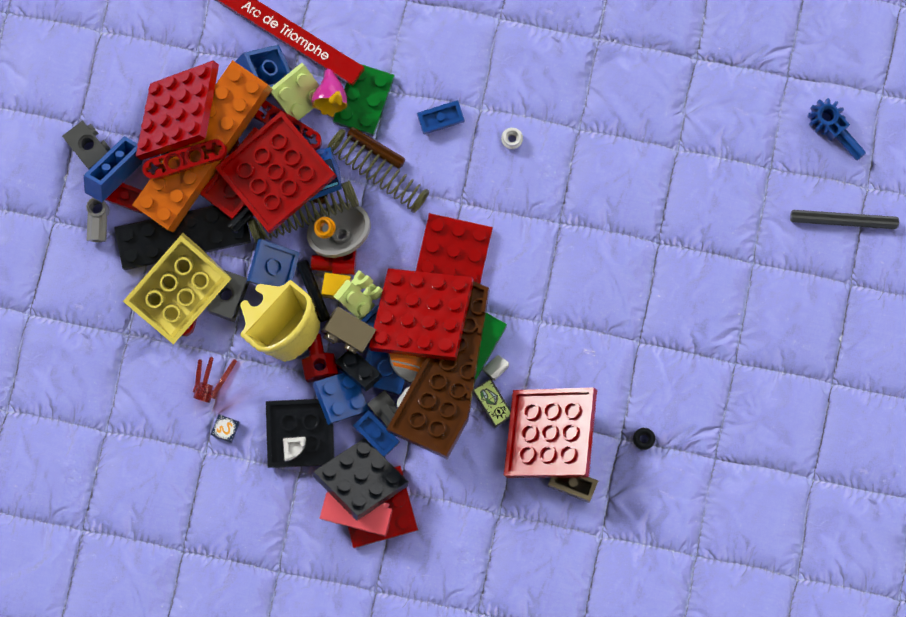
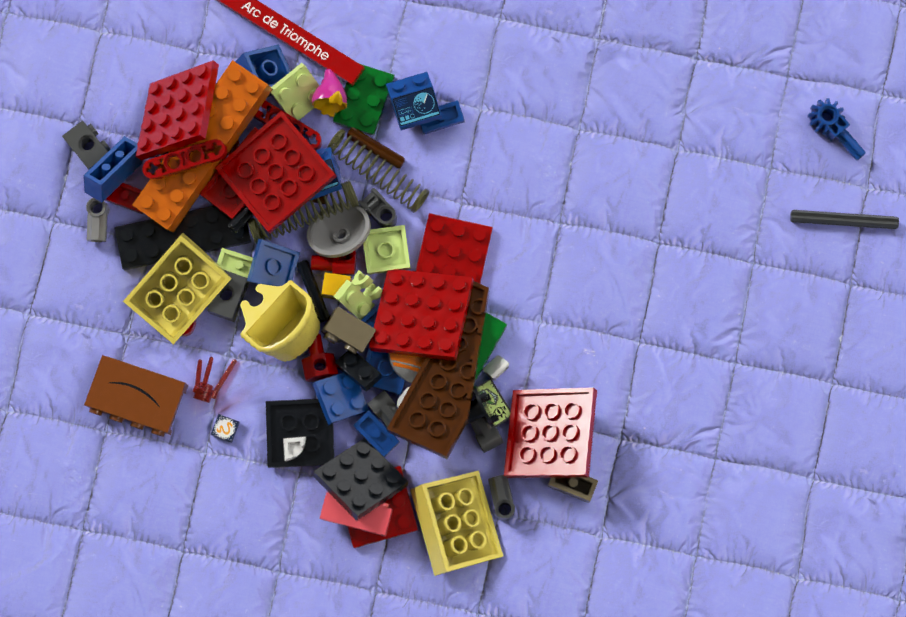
(135, 395): none -> dark orange panel
(234, 262): none -> yellowish green plate
(319, 225): light orange plate -> none
(376, 206): none -> dark grey piece
(386, 250): none -> yellowish green plate
(413, 101): none -> slope
(456, 522): none -> light yellow slope
(480, 409): none -> black piece
(486, 436): none -> dark grey piece
(501, 495): none -> dark grey piece
(512, 132): white plate -> none
(644, 431): black plate -> none

